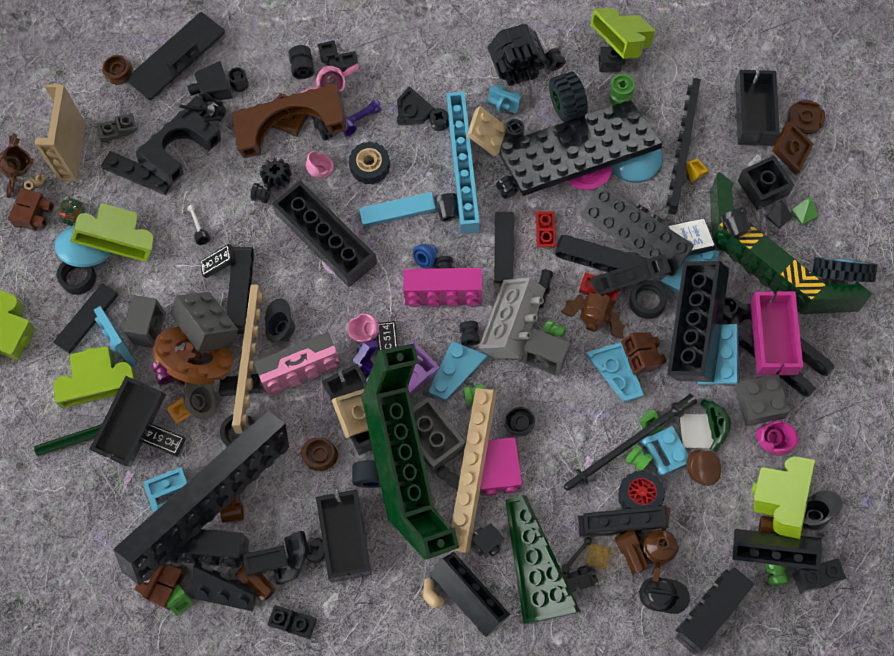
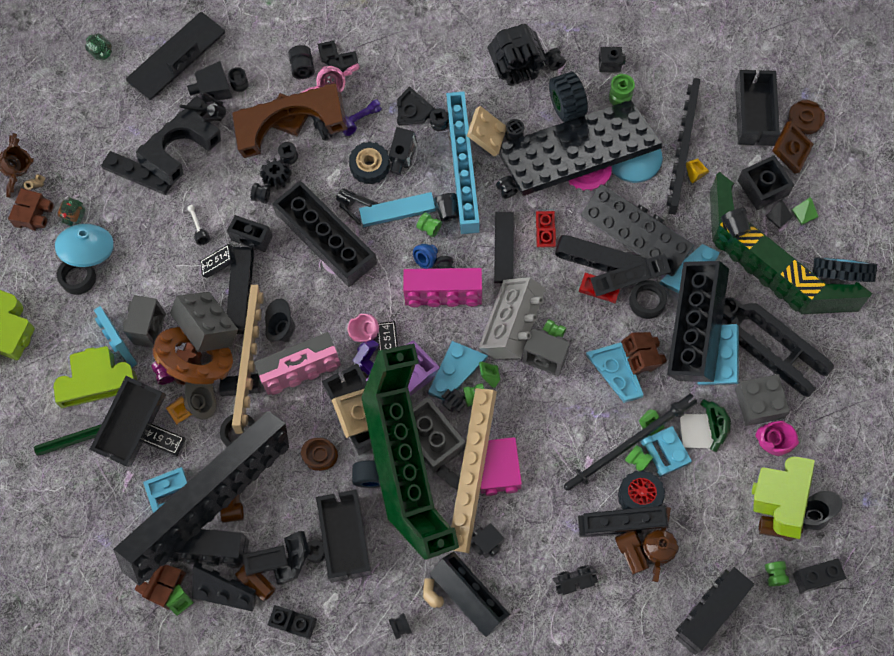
(65, 137): tan panel -> none
(85, 318): black tile -> none
(98, 46): none -> clear green head
(113, 232): lime brick -> none
(116, 129): dark grey slope -> none
(117, 69): reddish brown piece -> none
(249, 233): none -> black brick
(290, 157): none -> black wheel
(319, 165): bright pink hair -> none
(348, 198): none -> black plant
(400, 626): none -> black wheel
(402, 149): none -> black torso
(428, 224): none -> bright green wheel
(453, 400): none -> black gear
(469, 333): black wheel -> none
(490, 373): none -> bright green slope
(504, 100): medium azure hips -> none
(520, 421): black hair -> none
(540, 581): dark green wing -> none
(545, 280): black pin -> none
(566, 567): black hinge -> none
(596, 313): reddish brown helmet -> none
(598, 556): clear yellow tile -> none
(623, 33): lime brick -> none
(664, 596): black piece -> none
(697, 233): white tile -> none
(703, 467): reddish brown piece -> none
(776, 333): dark pink piece -> none
(777, 549): black brick -> none

